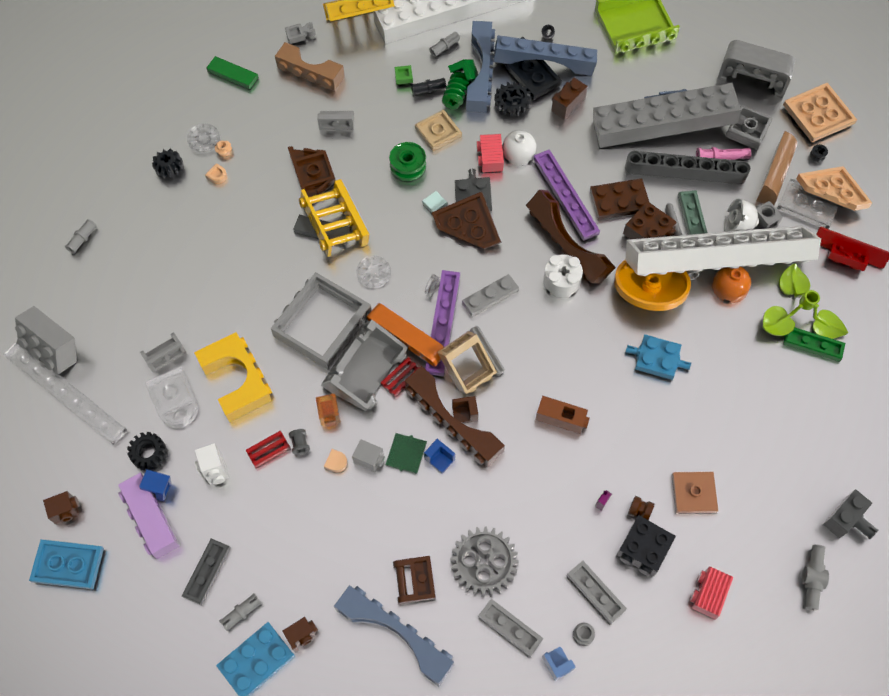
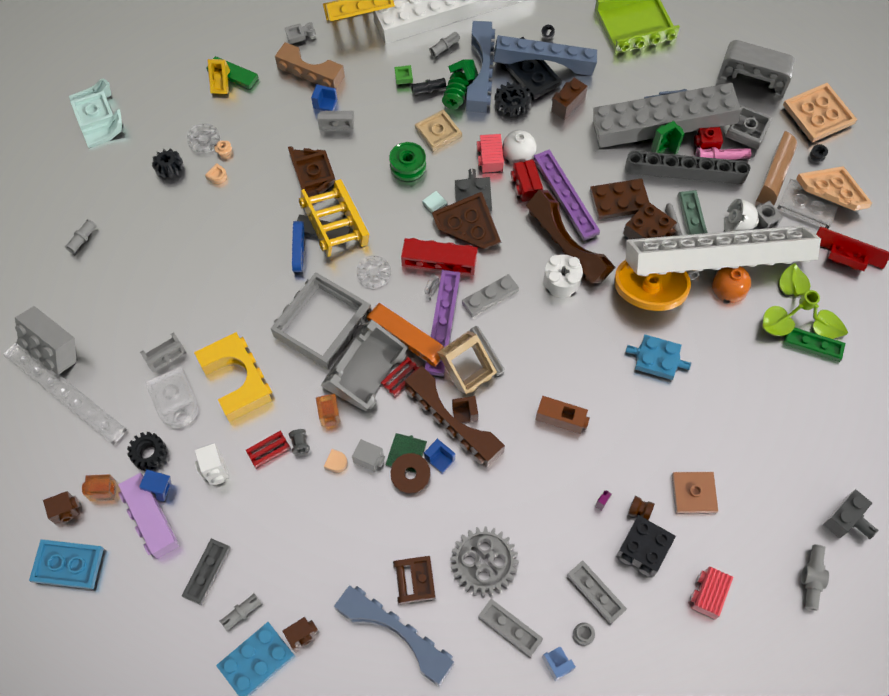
(95, 114): none -> light aqua piece
(99, 487): none -> clear orange brick
(218, 78): none -> yellow slope
(298, 246): none -> blue beam
(324, 98): none -> blue panel
(422, 476): none -> reddish brown tile
(439, 256): none -> red brick
(526, 179): none -> red brick
(667, 137): none -> green bracket
(709, 138): none -> red brick

